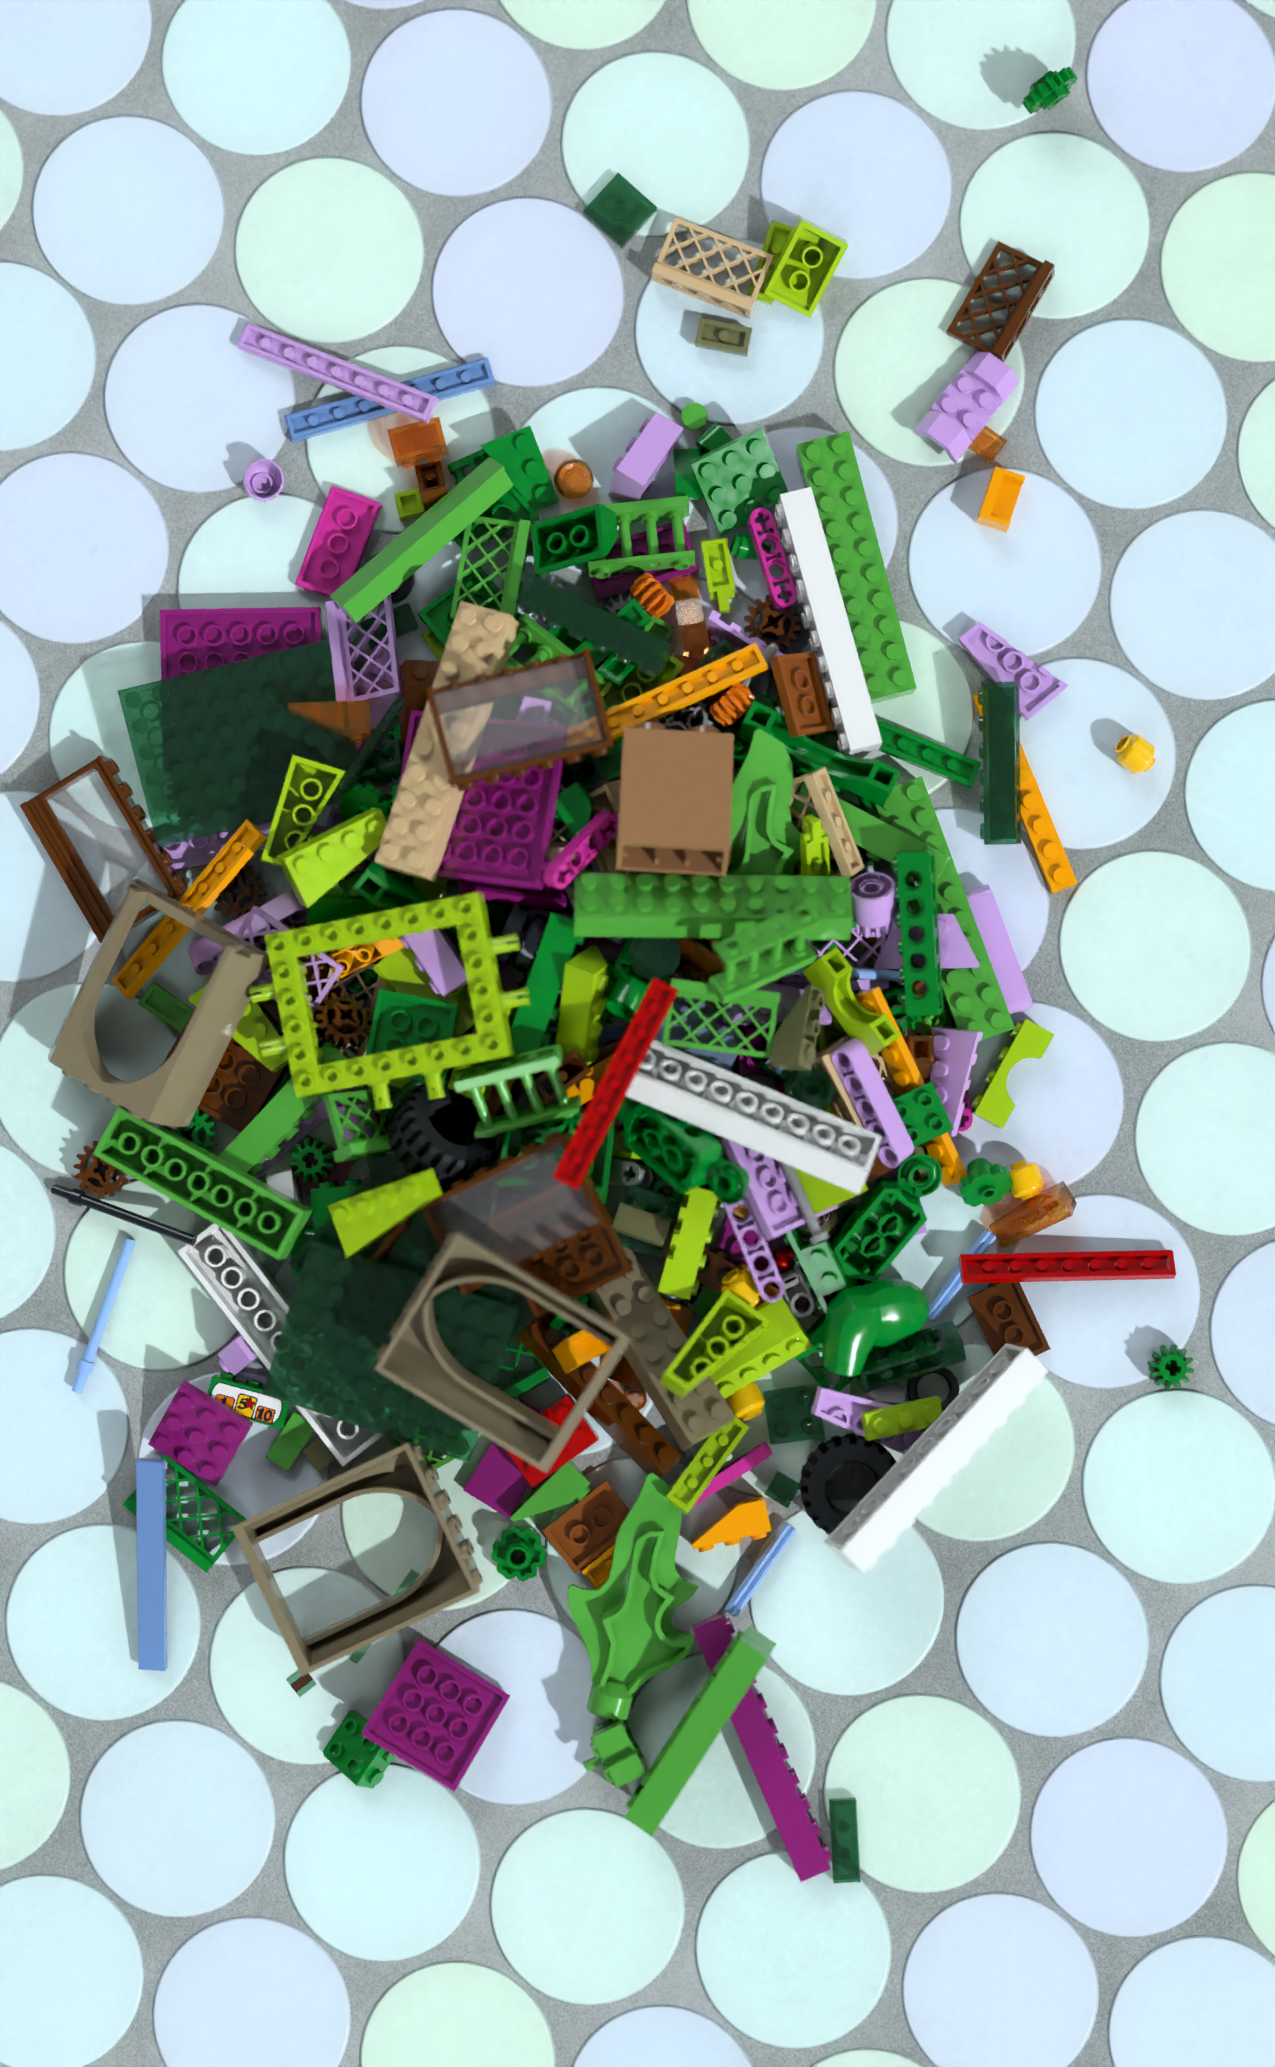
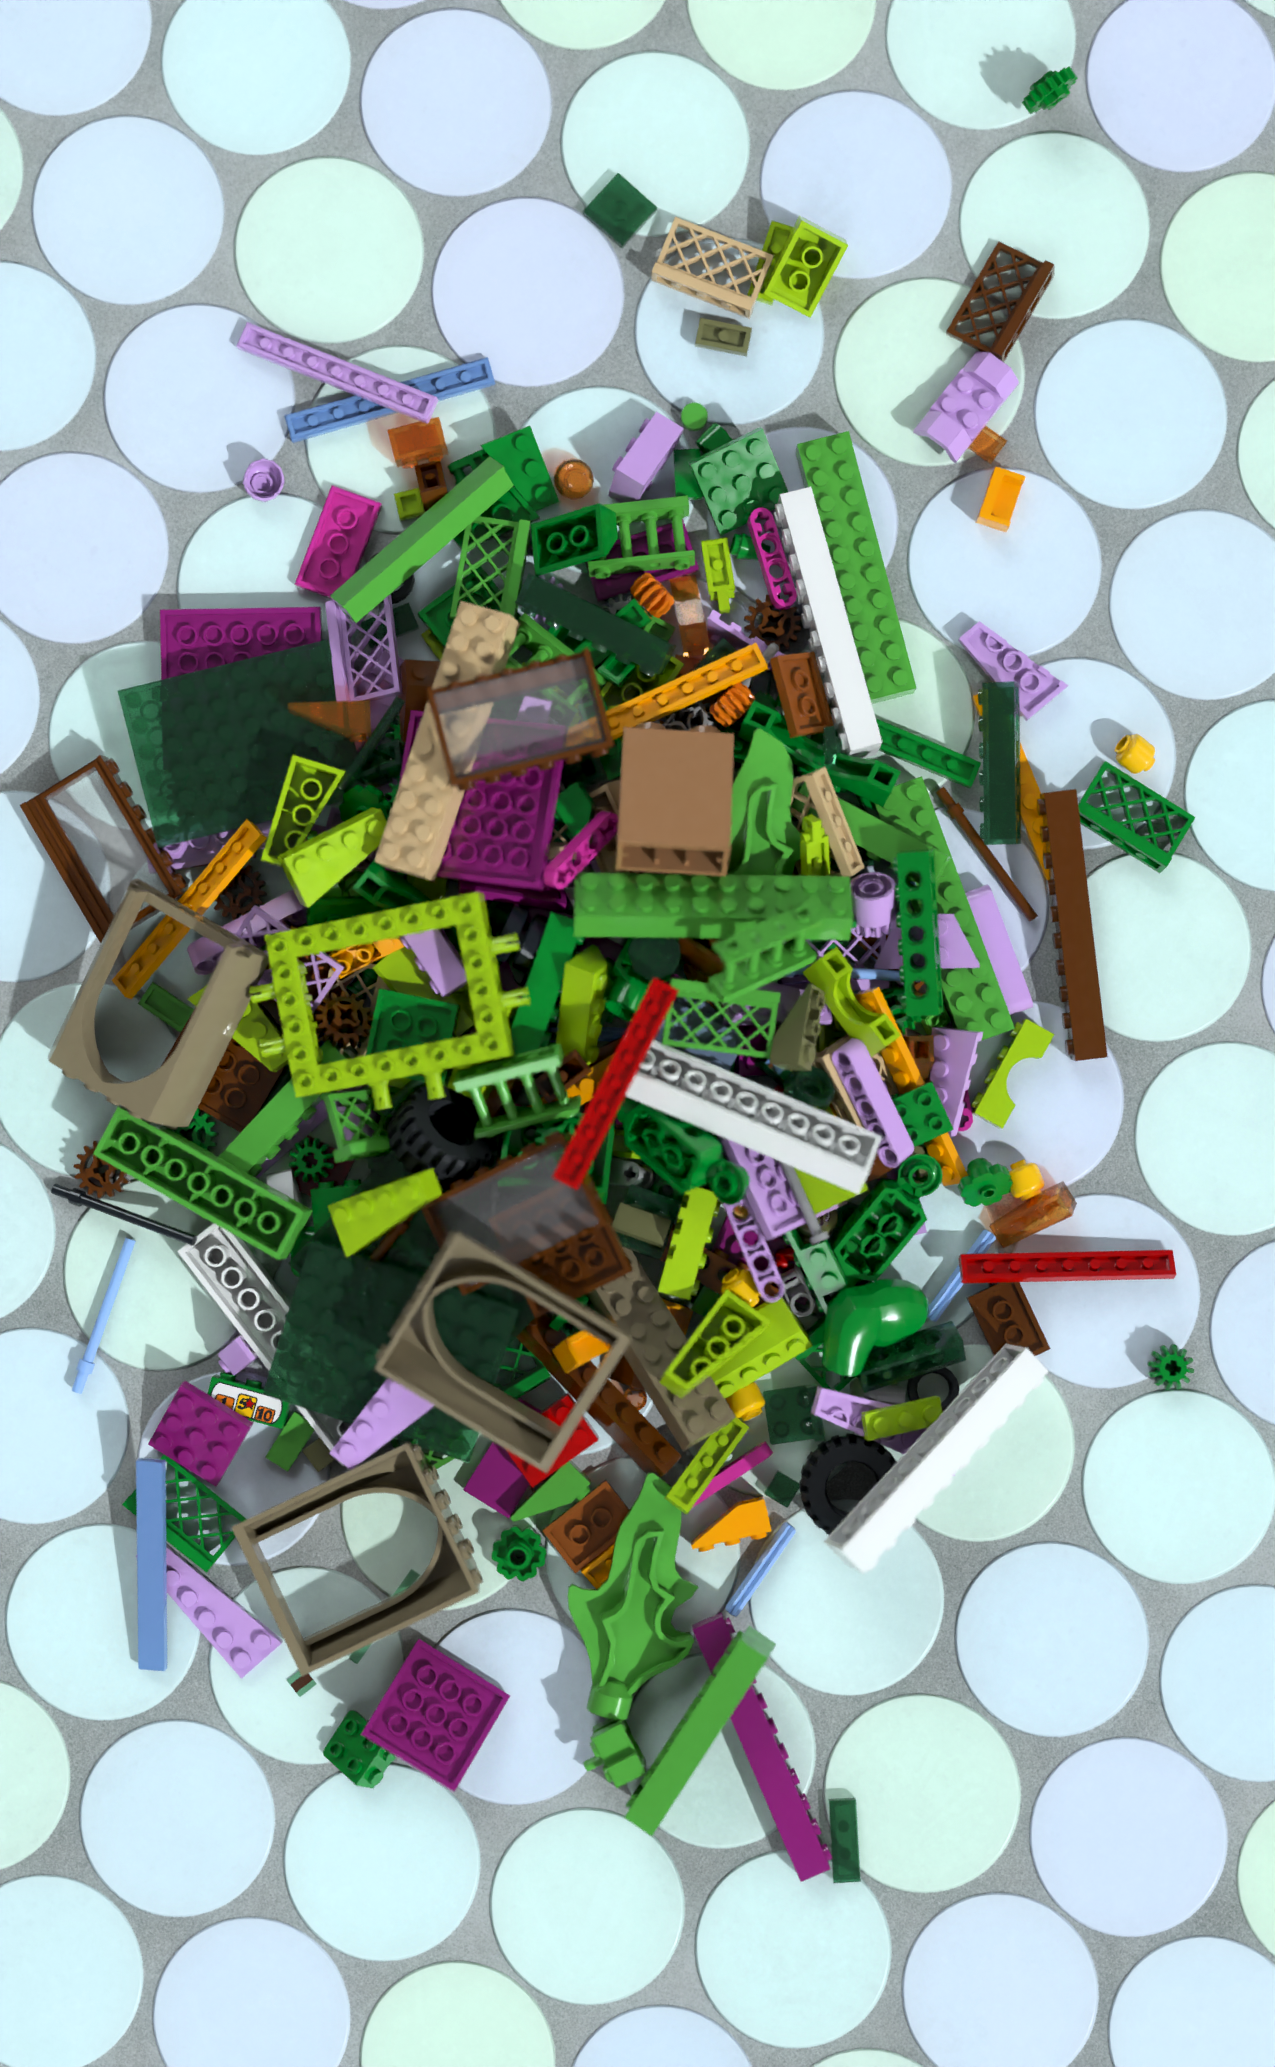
(222, 1621): none -> lavender wing
(381, 1420): none -> lavender wing
(830, 744): none -> clear green plate
(955, 811): none -> reddish brown bar
(1073, 925): none -> reddish brown brick
(1126, 838): none -> green fence

